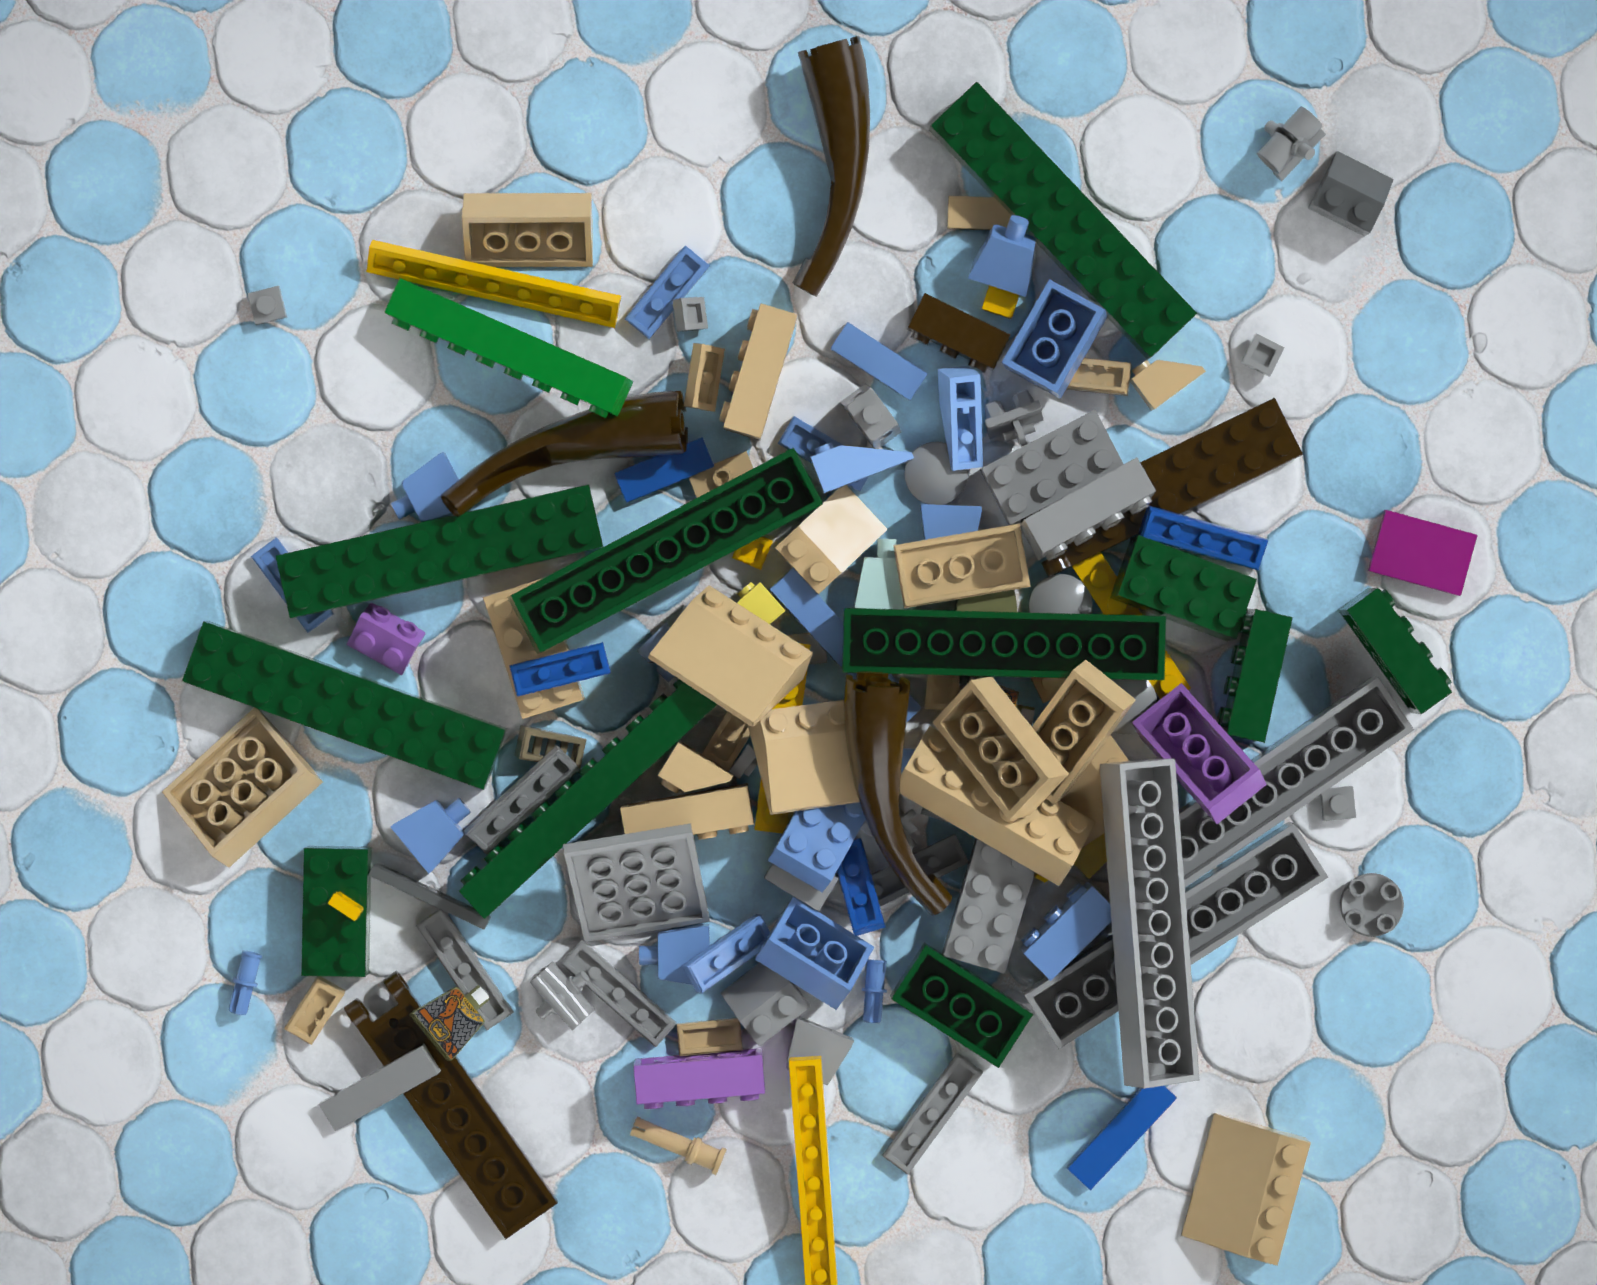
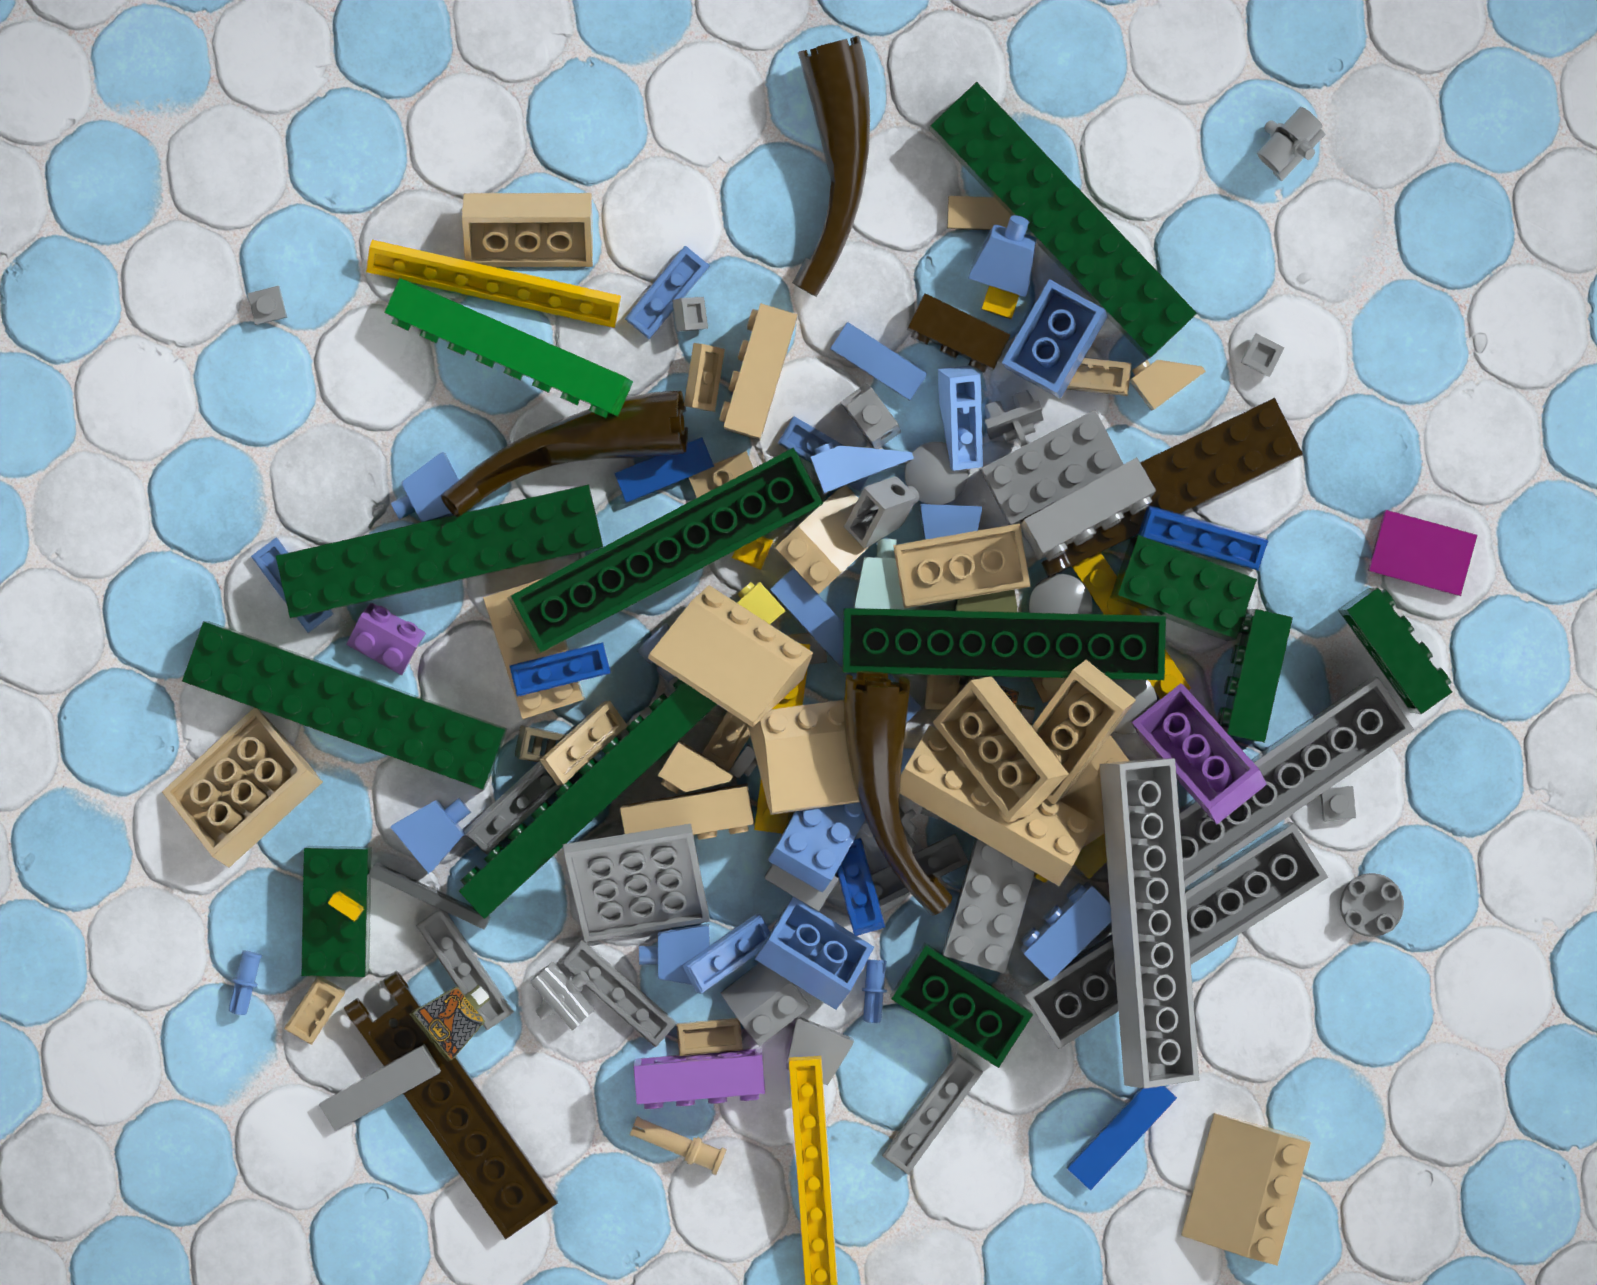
(583, 743): none -> tan plate
(880, 510): none -> light grey torso
(1351, 194): dark grey slope -> none

